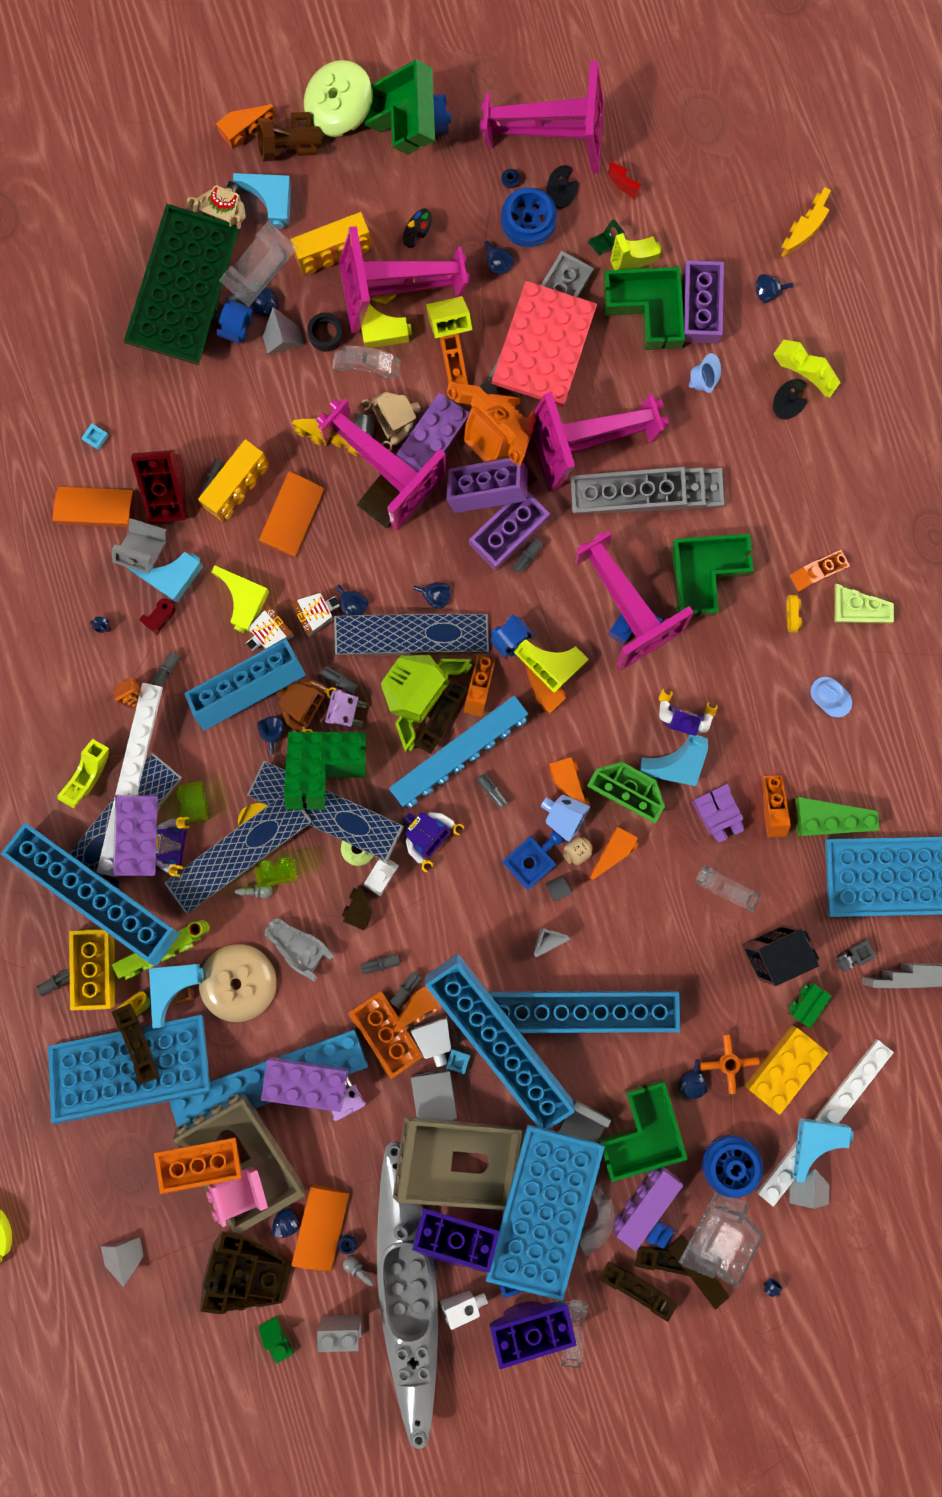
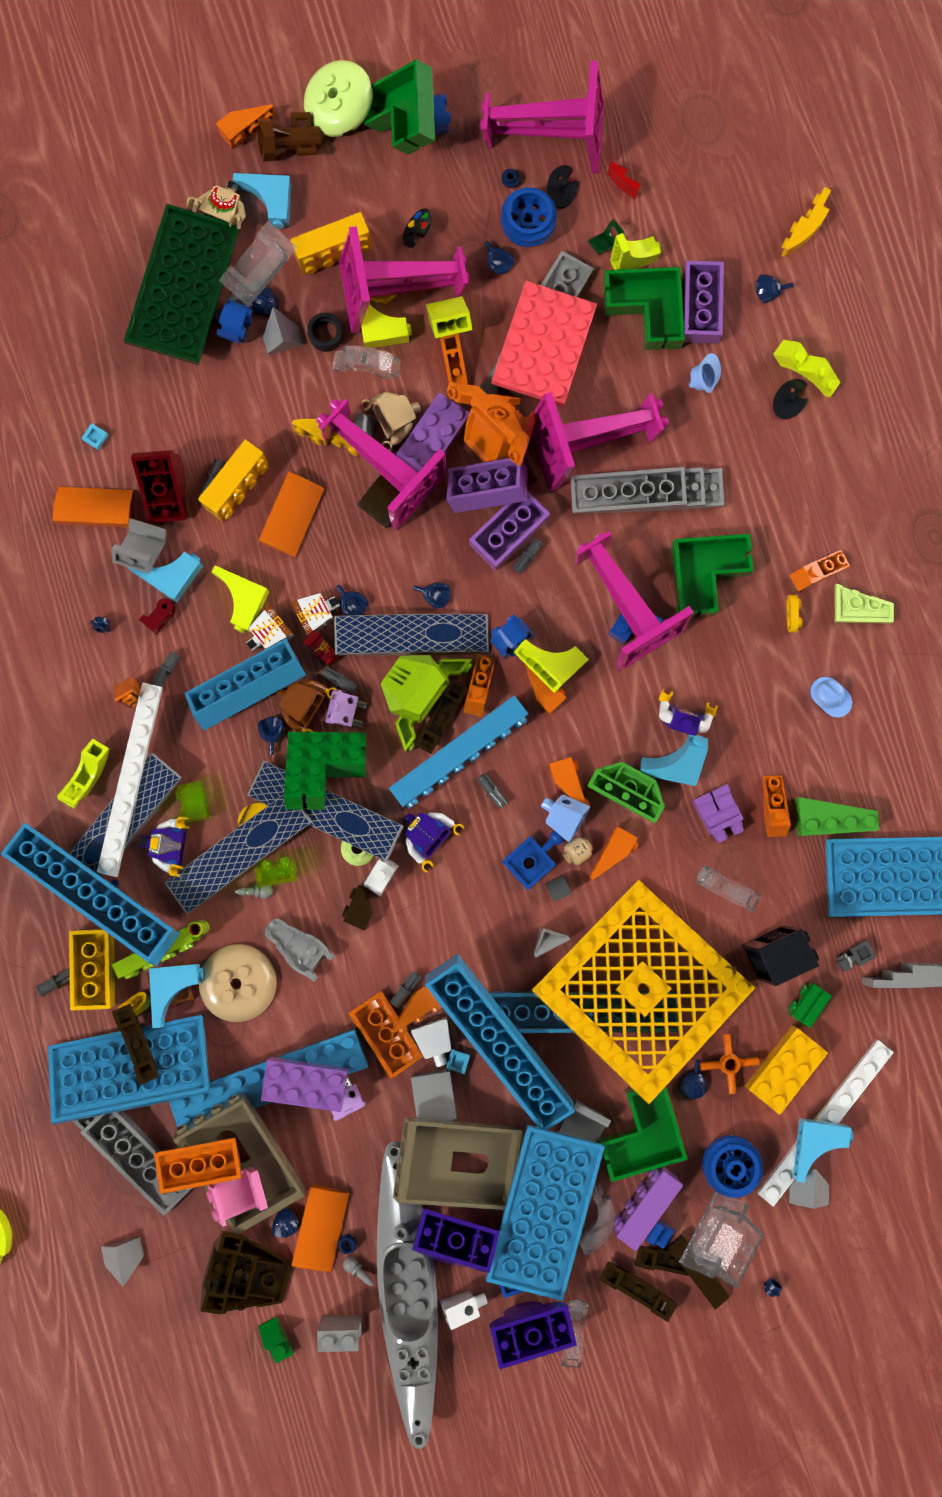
(131, 1154): none -> light grey slope
(135, 835): medium lavender brick -> none
(321, 648): none -> dark red leg
(380, 964): dark grey axle -> none
(736, 991): none -> yellow plate

